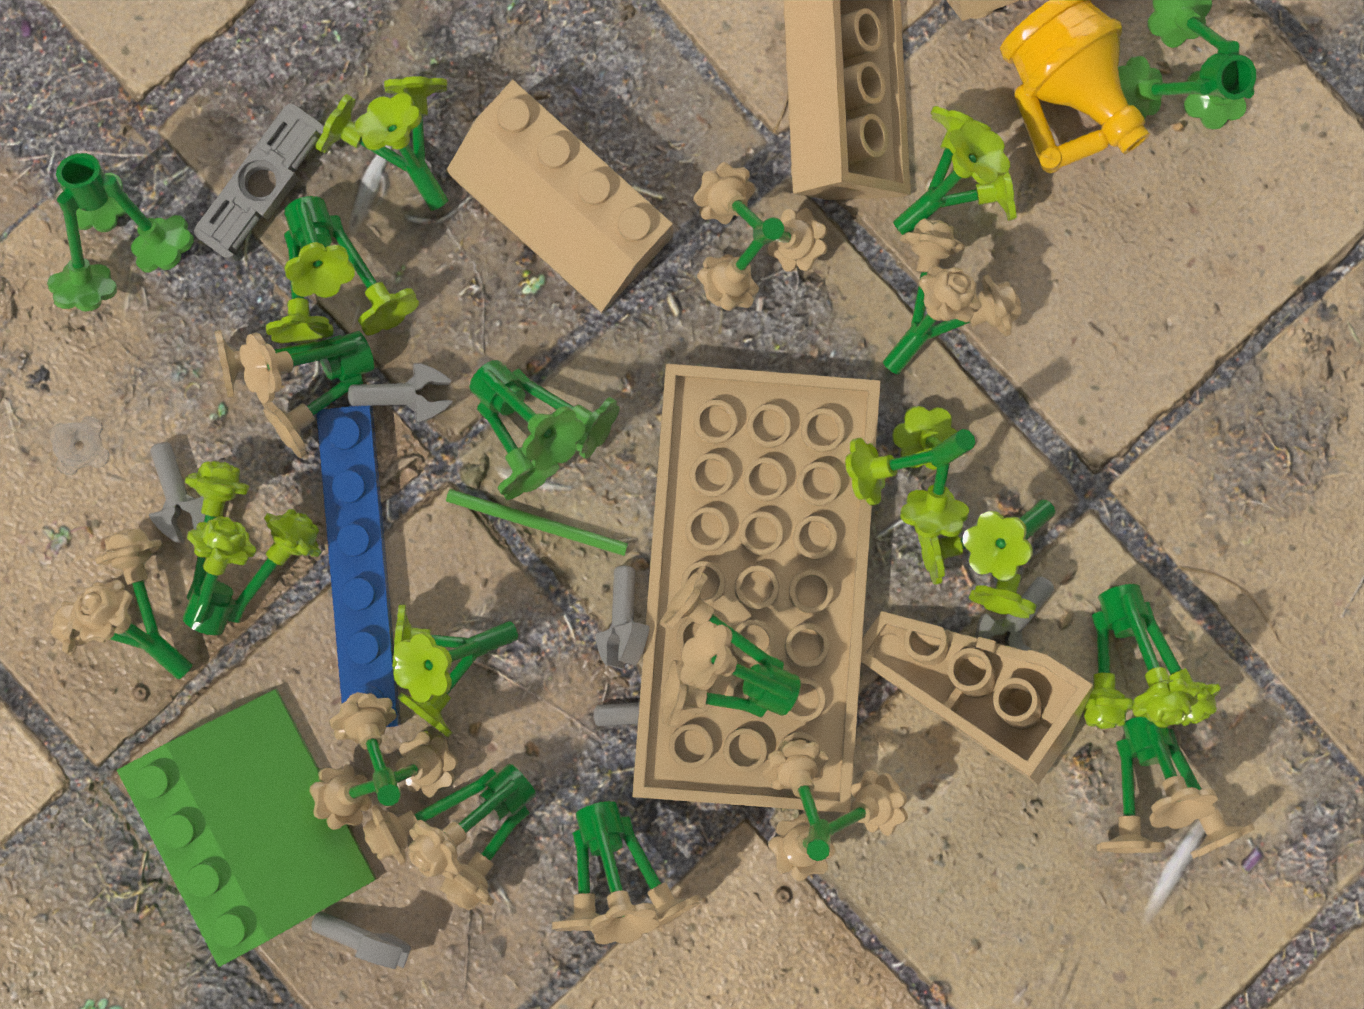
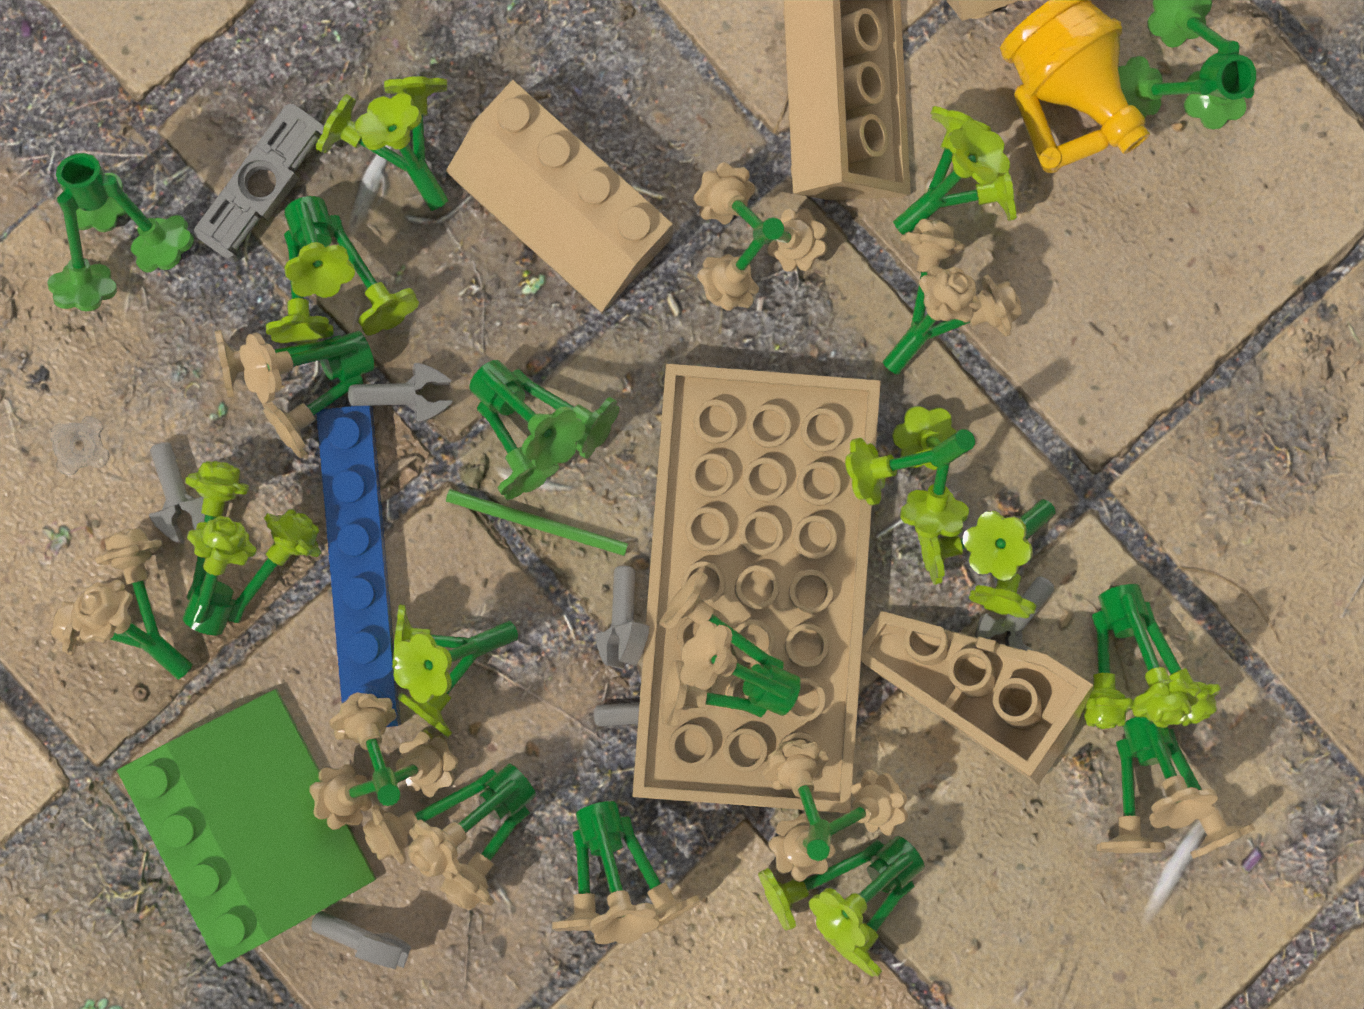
(840, 919): none -> plant

